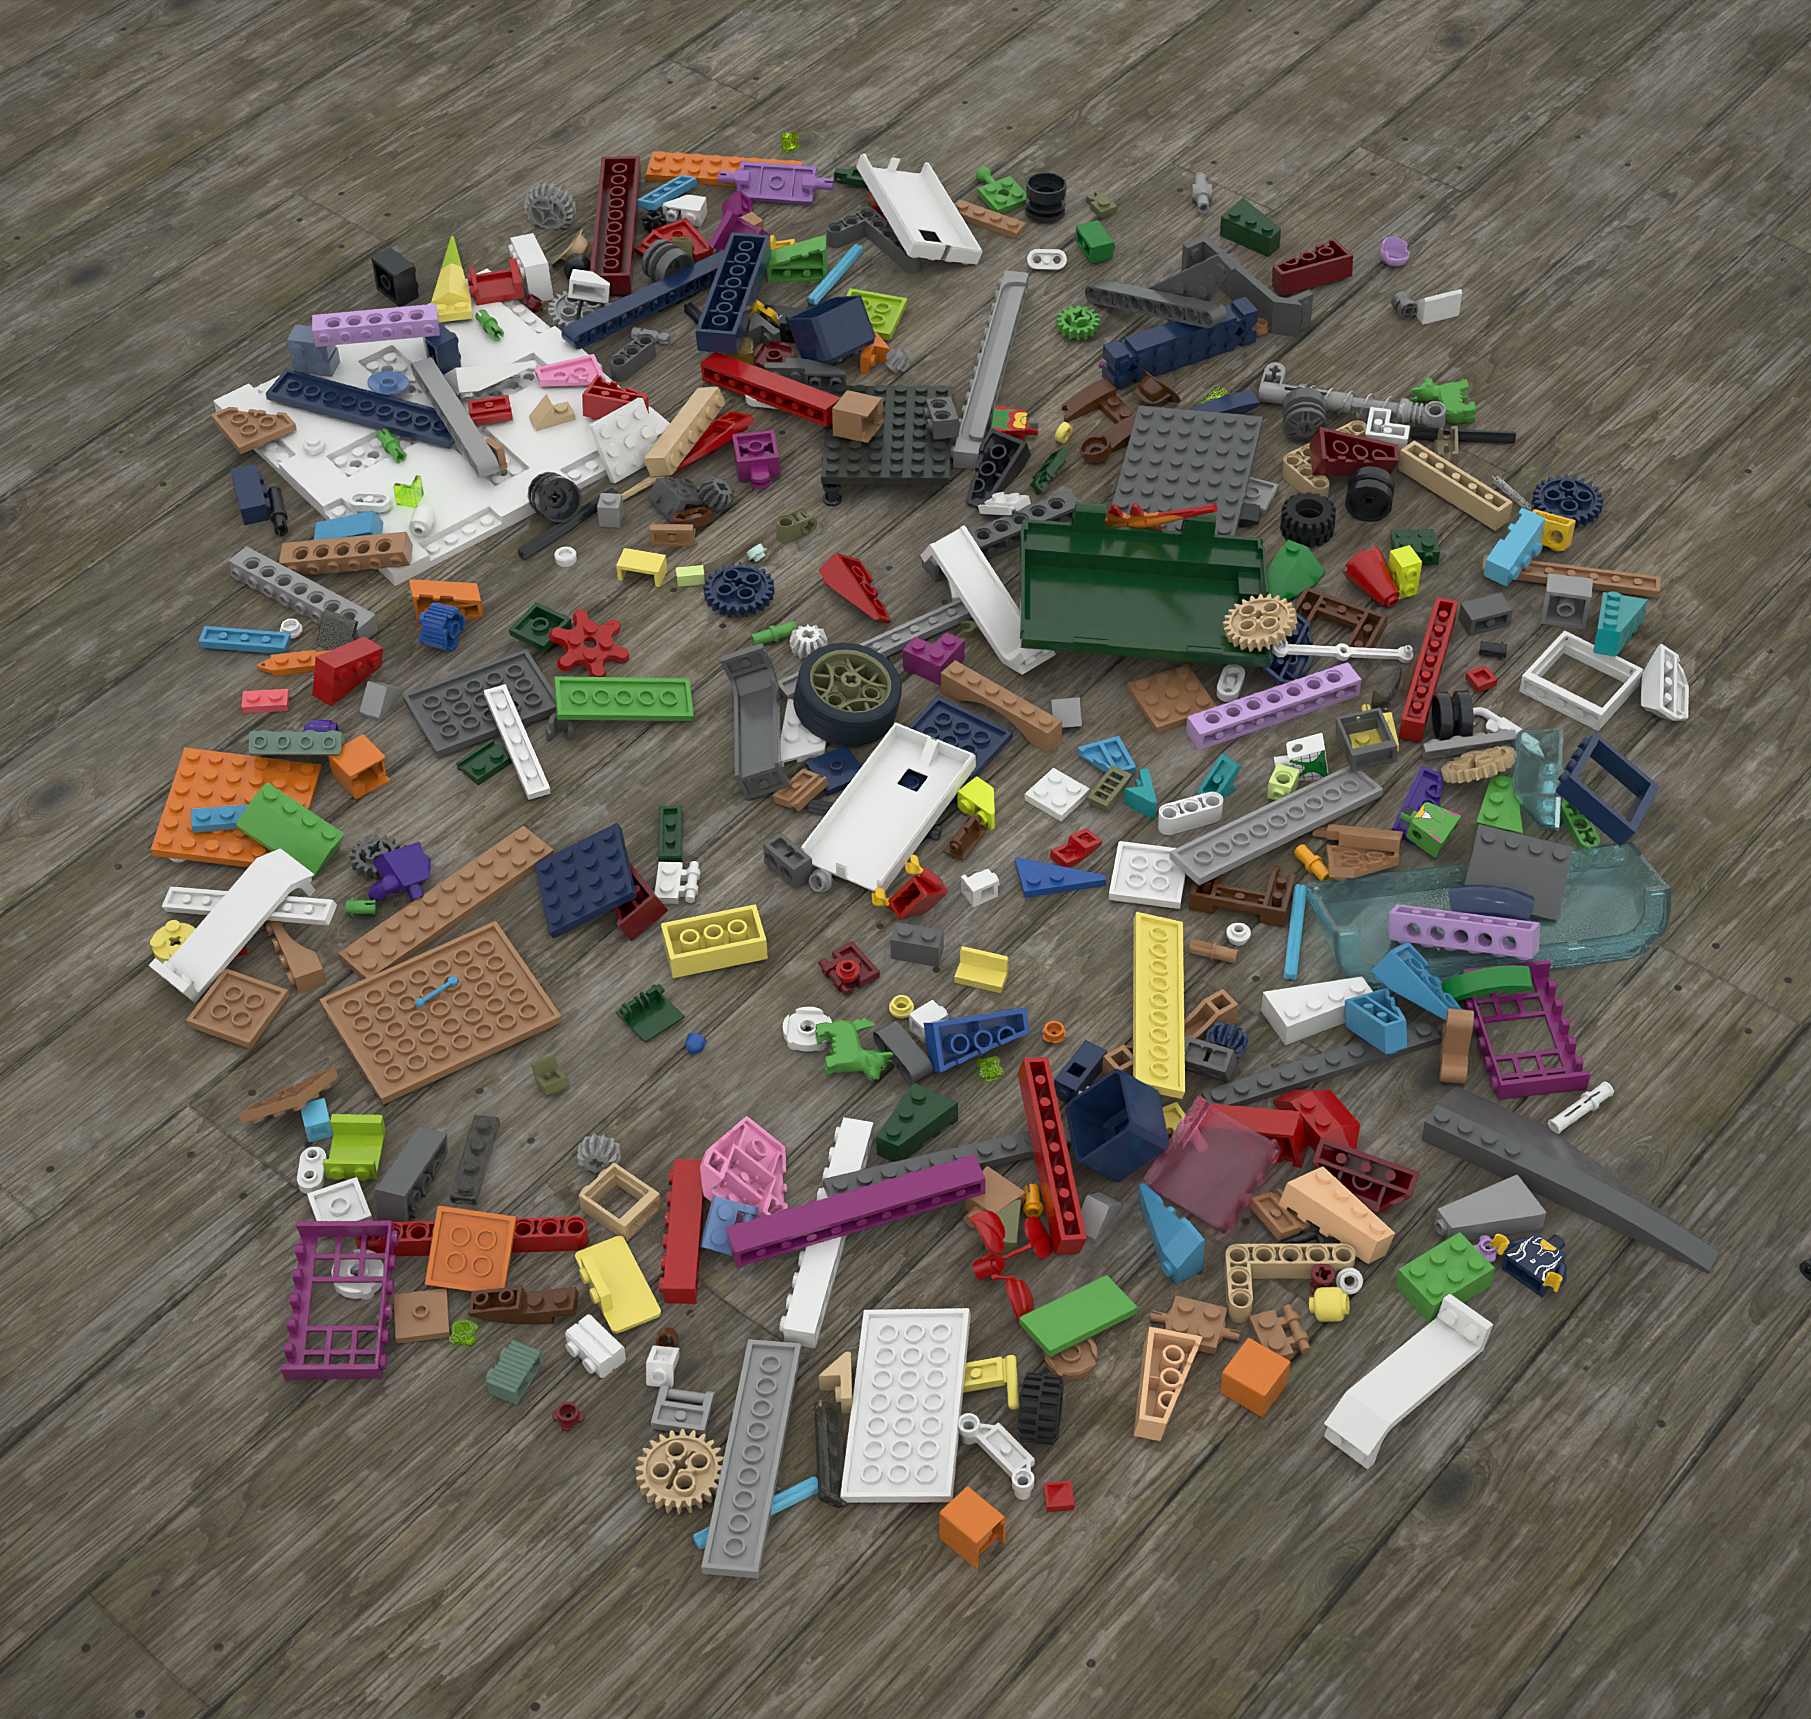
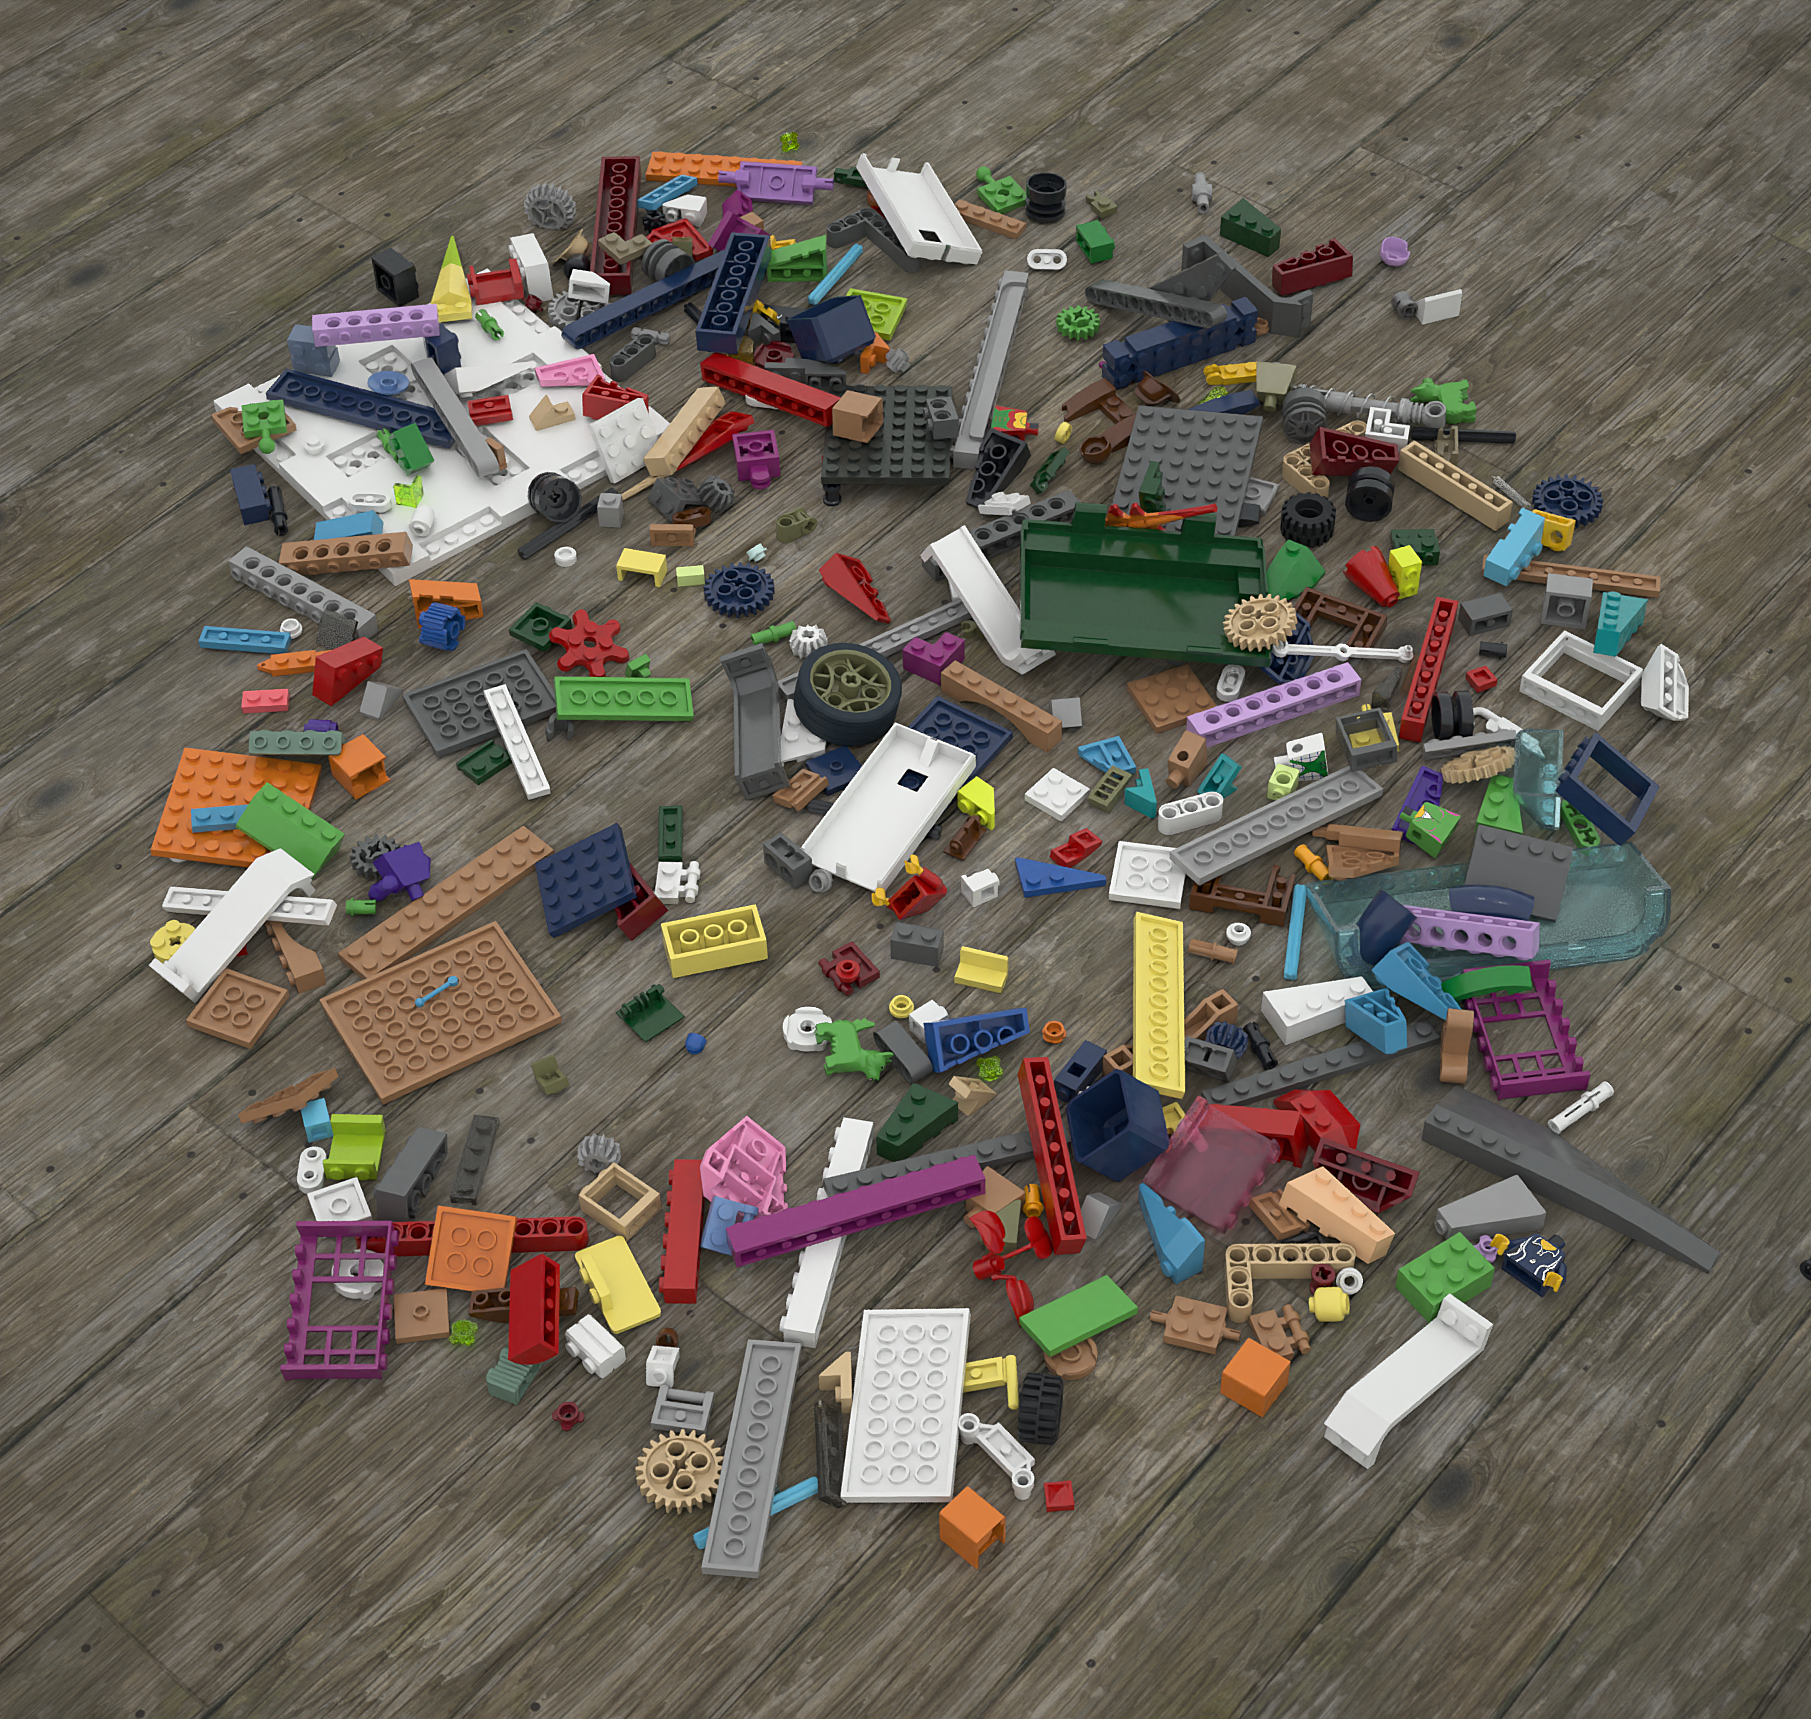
(274, 424): none -> bright green plate
(410, 449): none -> green brick
(534, 1311): none -> red brick
(622, 250): none -> dark tan plate
(638, 667): none -> bright green tile
(971, 1094): none -> tan slope
(1151, 490): none -> dark green plate
(1163, 1374): light nougat wedge -> none
(1187, 760): none -> medium nougat torso
(1230, 373): none -> yellow hinge
(1260, 1046): none -> black pin
(1274, 383): none -> torso
(1382, 927): none -> dark blue brick

